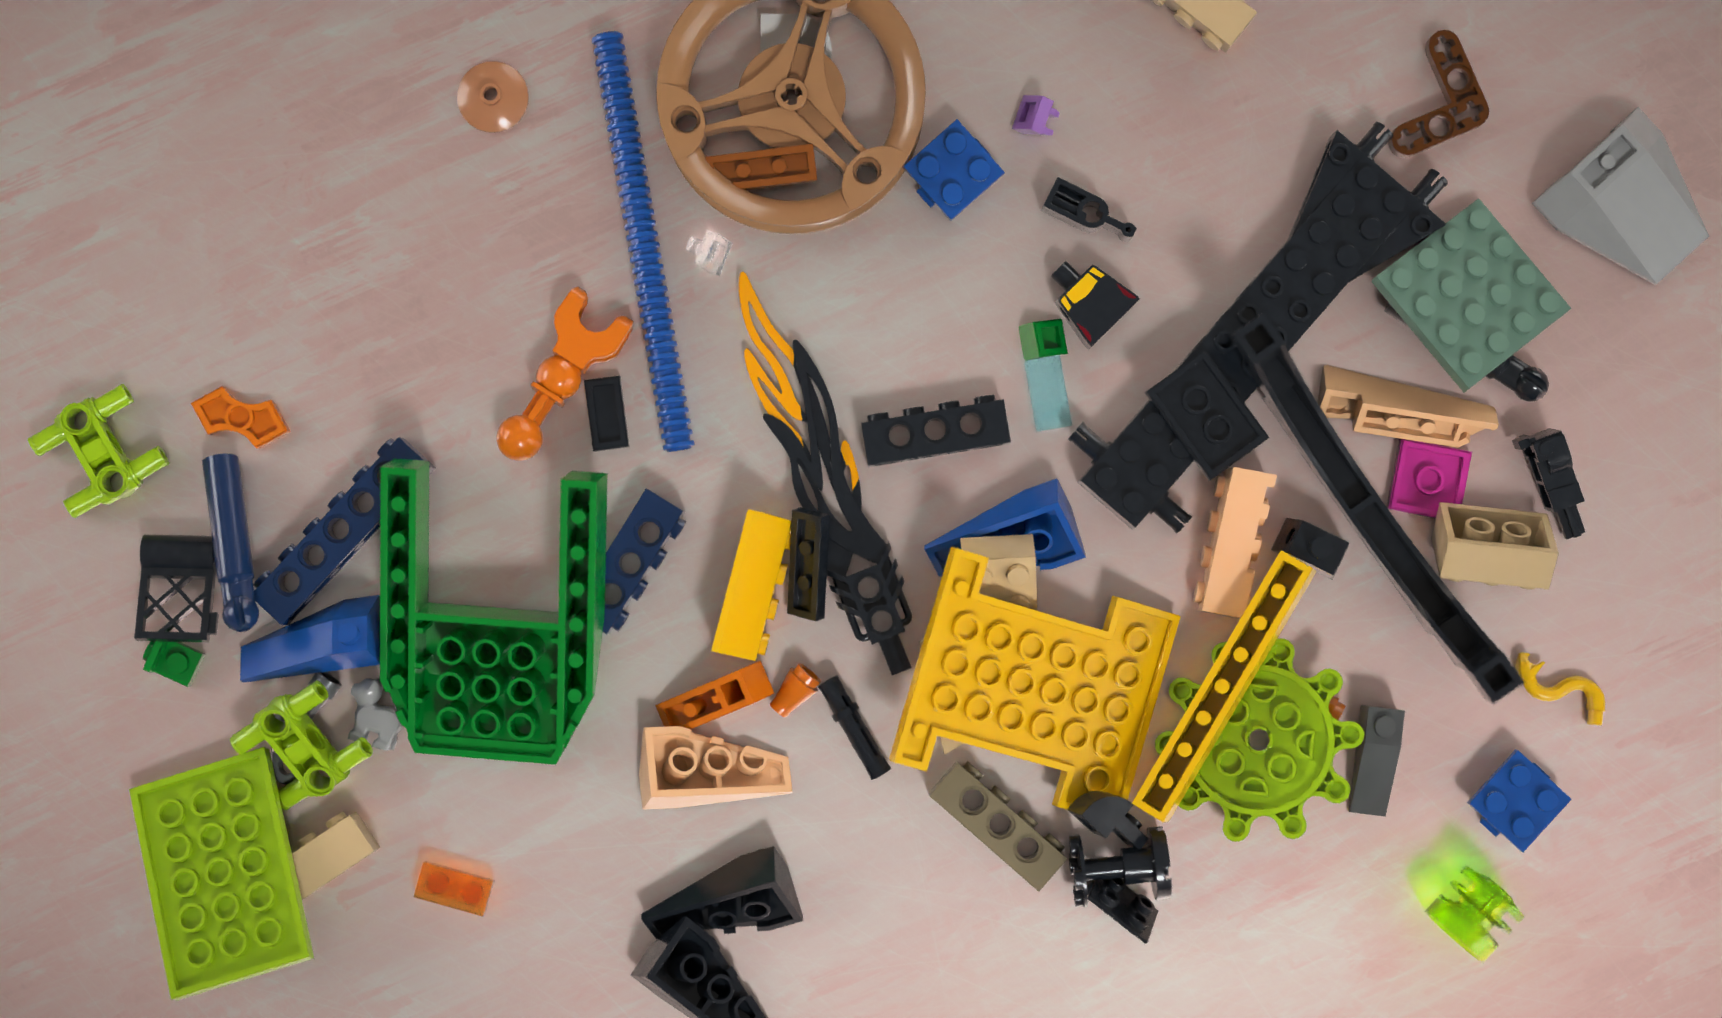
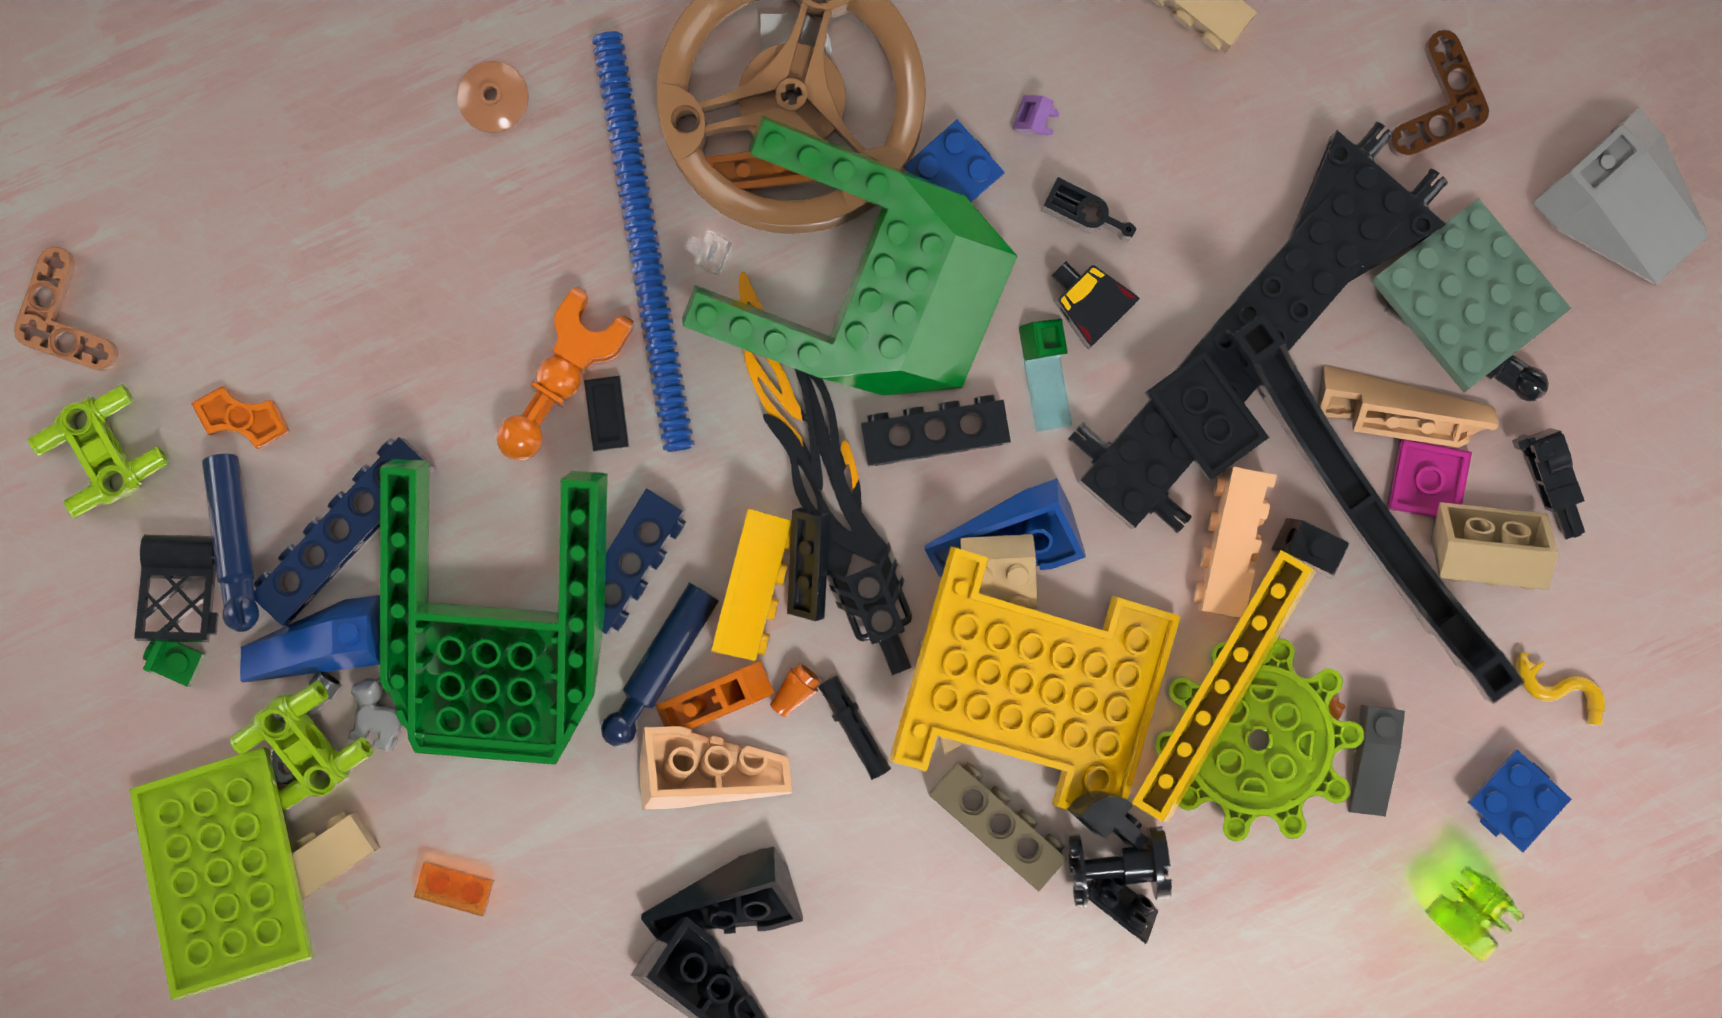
(47, 316): none -> nougat beam
(659, 663): none -> dark blue piece
(916, 293): none -> green wedge

